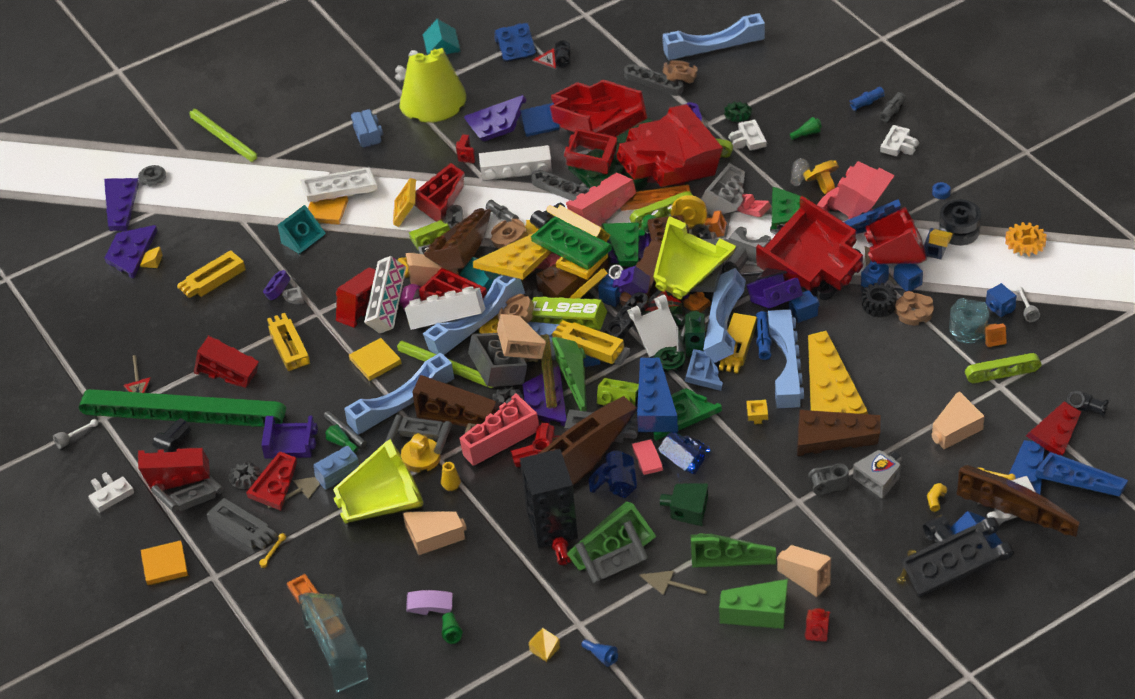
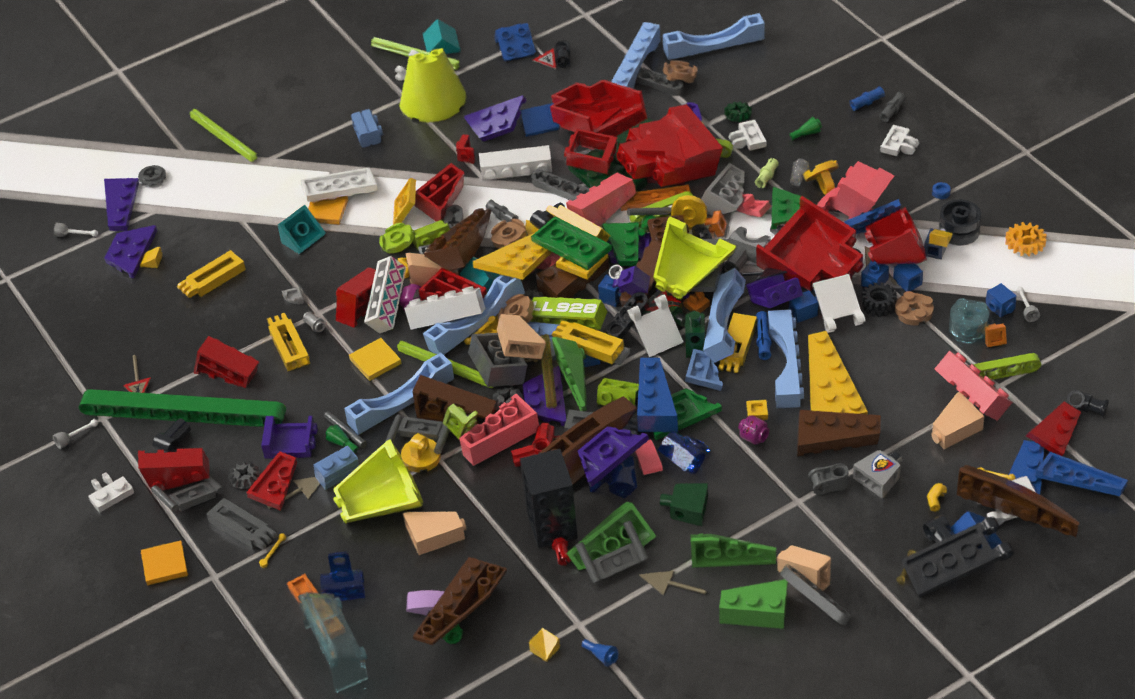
(62, 230): none -> hinge
(276, 285): dark purple beam -> none
(316, 324): none -> light grey pin
(342, 580): none -> clear blue piece
(397, 238): none -> lime tile
(404, 50): none -> lime axle
(450, 479): yellow cone -> none
(458, 422): none -> lime bracket
(464, 594): none -> reddish brown wedge
(491, 320): none -> yellow hinge
(589, 284): yellow tile -> none
(608, 451): none -> dark purple wing
(643, 44): none -> light blue arch
(649, 211): none -> dark grey bar
(670, 352): dark green gear -> none
(679, 338): light grey piece -> none
(753, 430): none -> magenta head
(766, 173): none -> yellowish green pin
(816, 595): none -> dark grey beam
(817, 624): red bracket -> none
(837, 300): none -> white flag
(973, 385): none -> coral wedge

